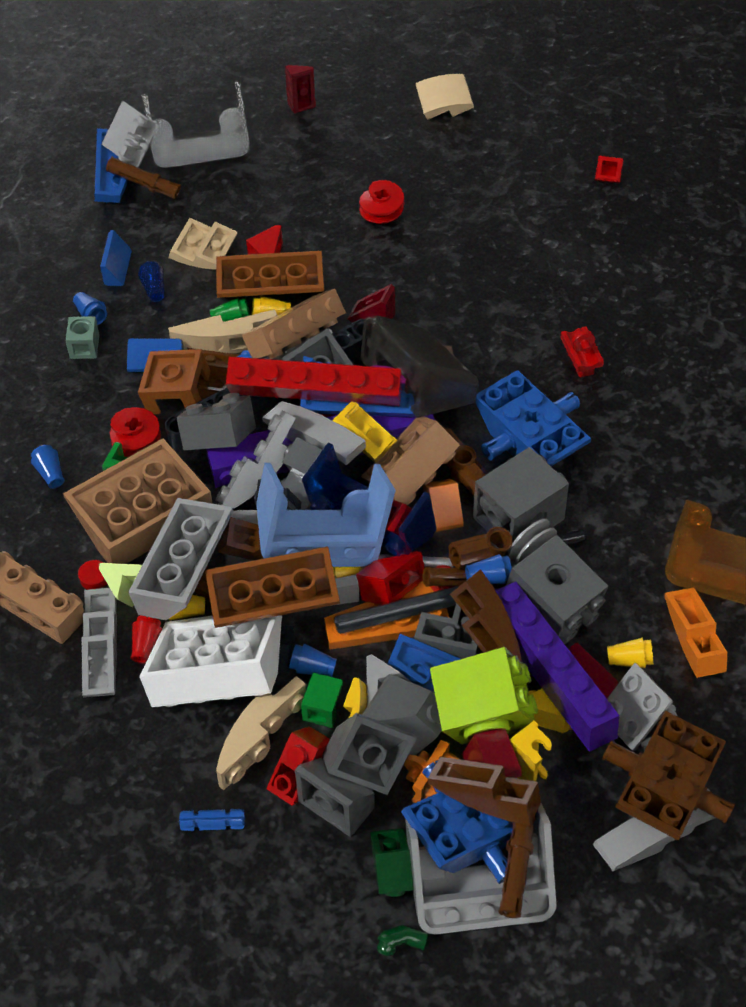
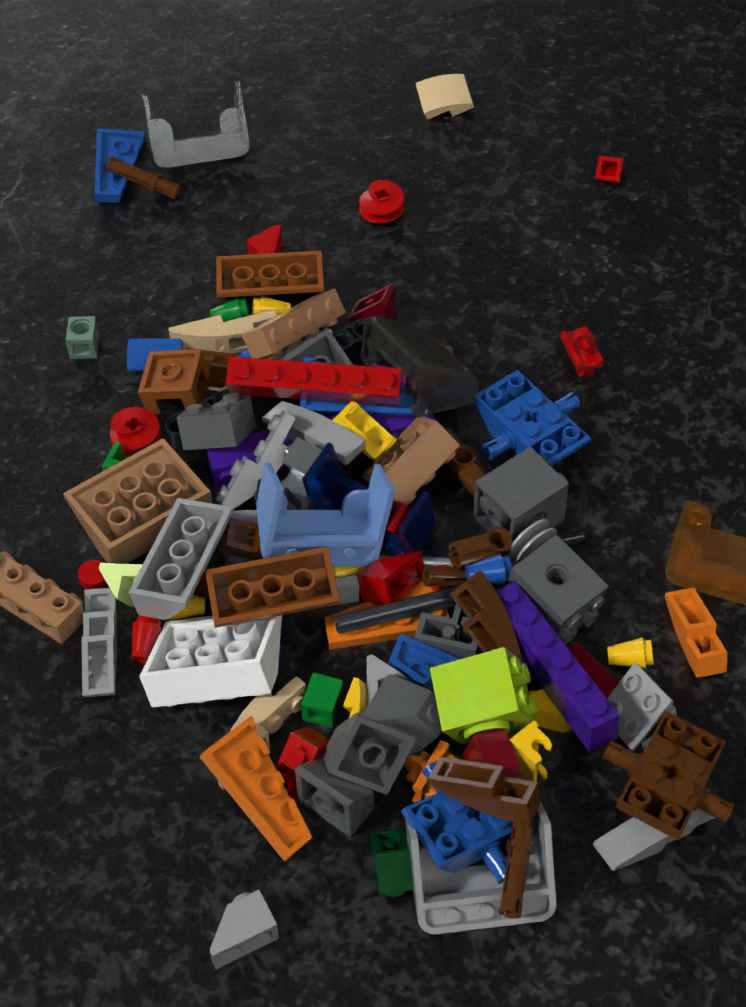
(47, 463): blue cone -> none
(90, 306): blue cone -> none
(115, 260): blue slope -> none
(130, 134): light grey hinge -> none
(152, 279): clear blue cone -> none
(201, 244): tan slope -> none
(212, 819): blue axle -> none
(243, 929): none -> light grey slope
(249, 776): none -> orange wing
(300, 87): dark red slope -> none
(309, 660): blue cone -> none
(401, 935): dark green arm -> none
(445, 504): orange slope -> none

